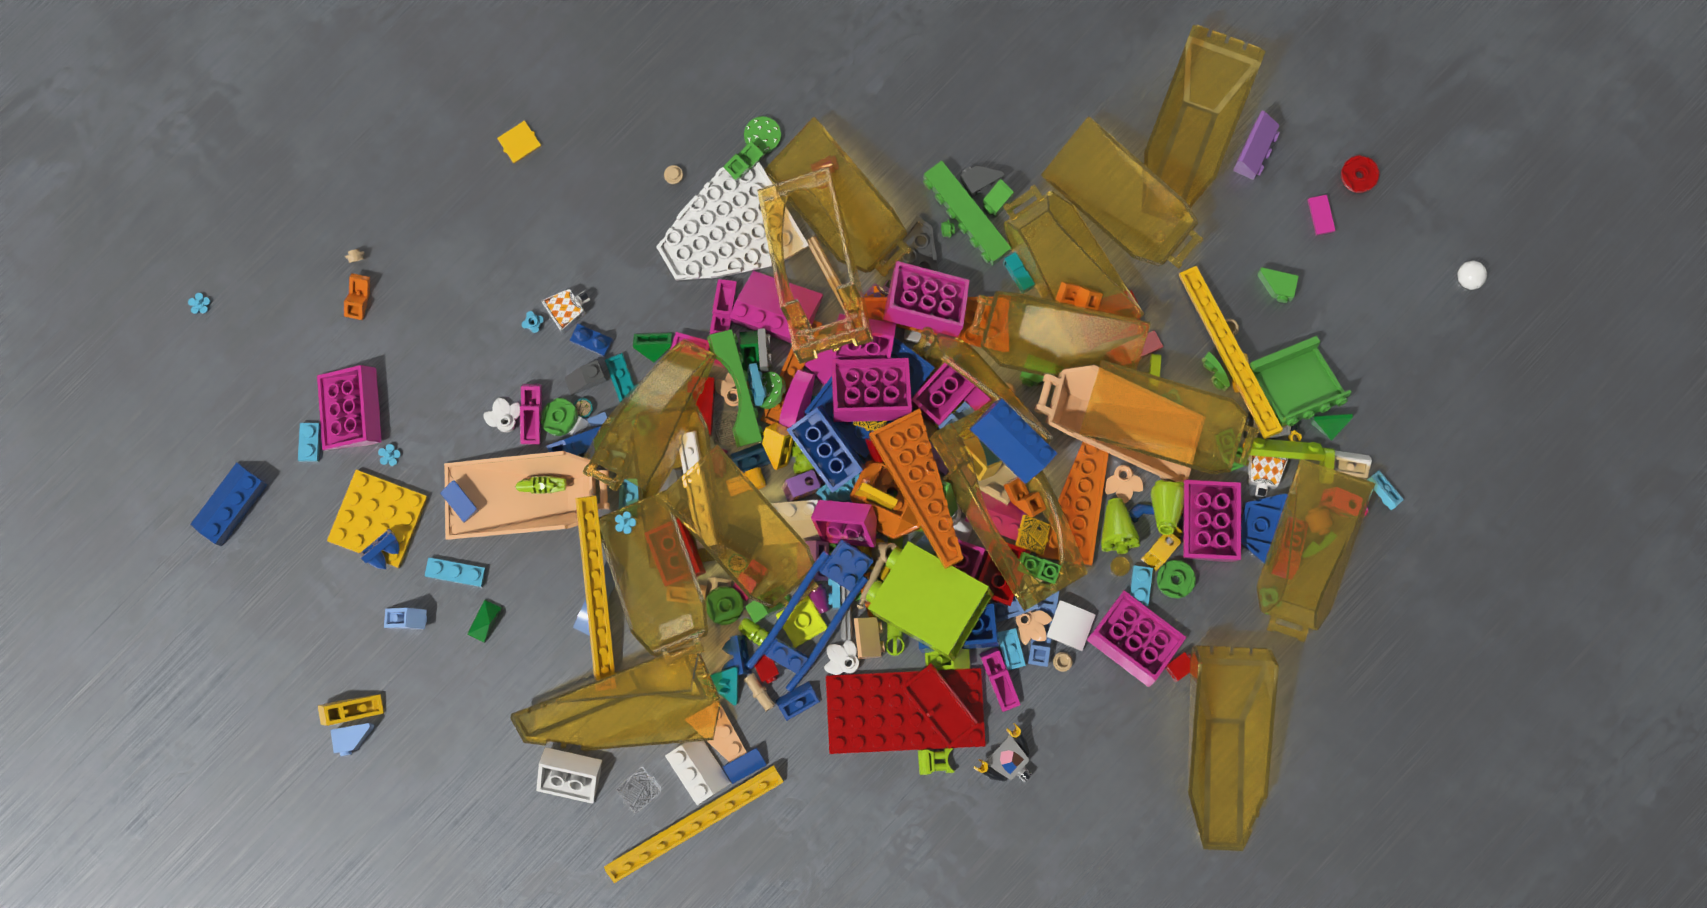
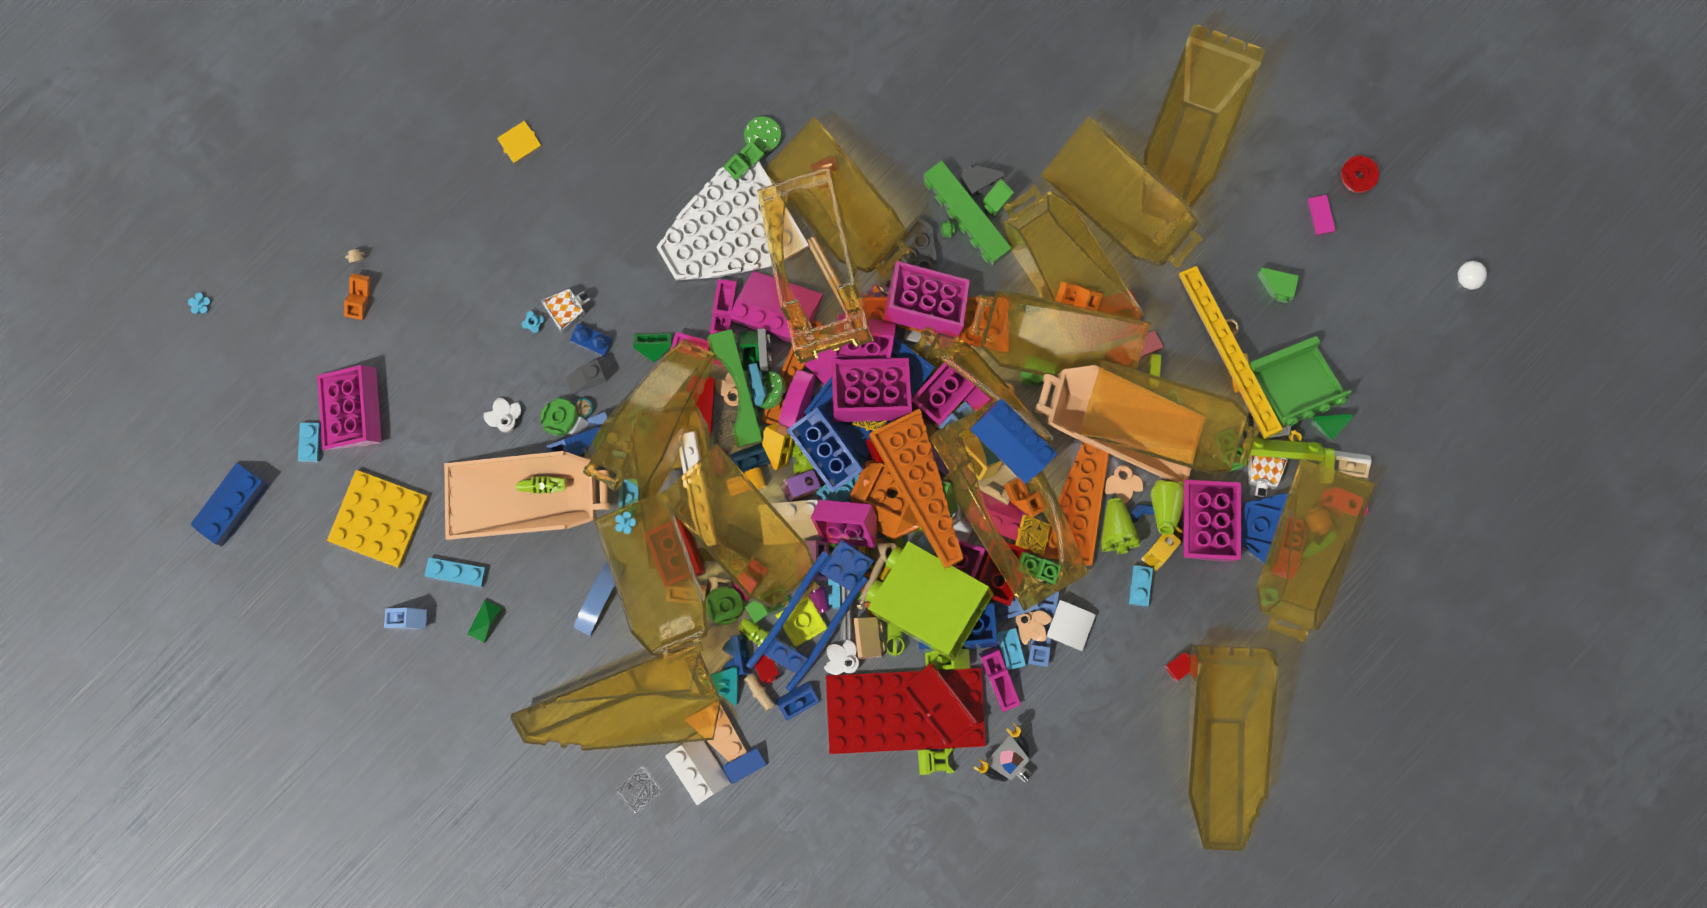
(350, 709): yellow slope -> none
(350, 738): light blue slope -> none
(373, 554): blue tile -> none
(389, 455): medium azure plant -> none
(459, 501): slope -> none
(530, 413): dark pink slope -> none
(568, 775): white slope -> none
(595, 586): yellow plate -> none
(620, 375): teal tile -> none
(673, 174): tan plate -> none
(693, 824): yellow plate -> none
(876, 496): yellow tile -> none
(1018, 273): teal piece -> none
(1062, 661): tan plate -> none
(1120, 566): clear yellow tile -> none
(1136, 638): dark pink slope -> none
(1183, 572): bright green plate -> none
(1220, 377): bright green slope -> none
(1257, 146): medium lavender slope -> none
(1385, 490): medium azure plate -> none

